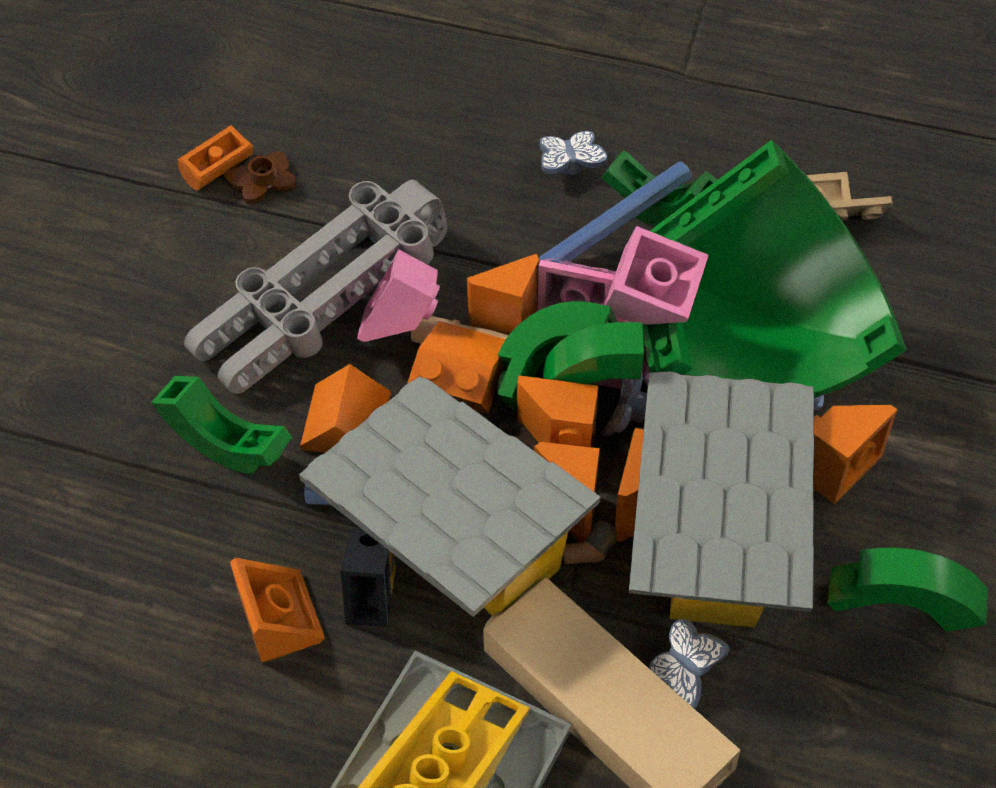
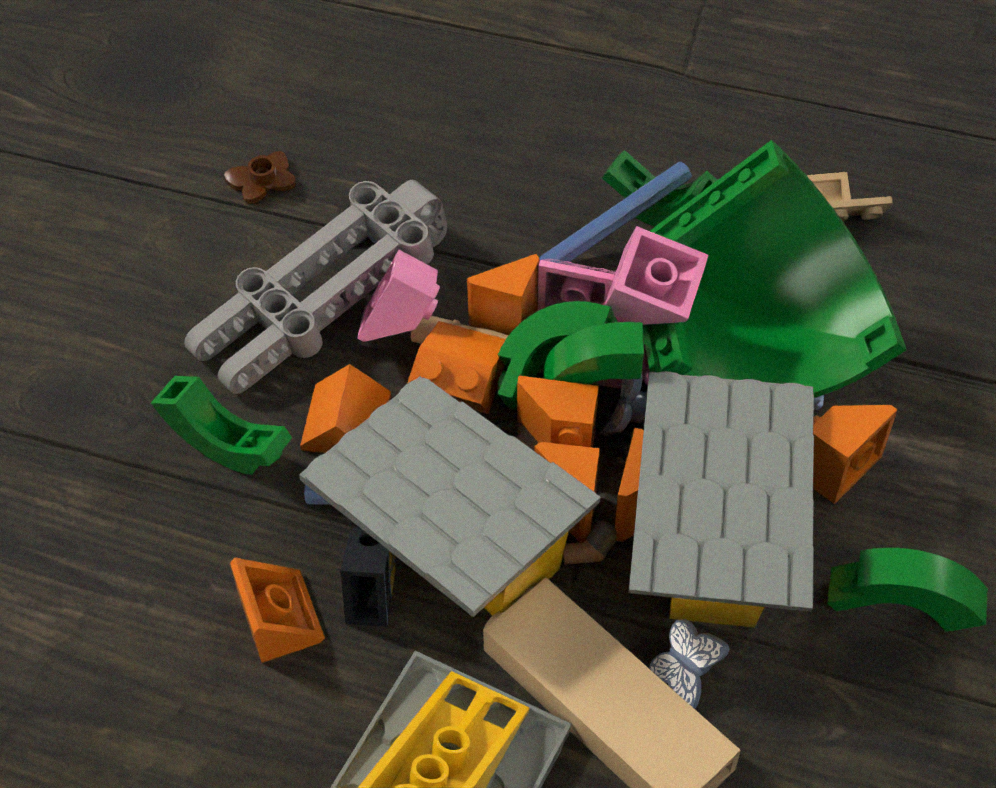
(214, 157): orange brick -> none
(571, 154): sand blue animal -> none

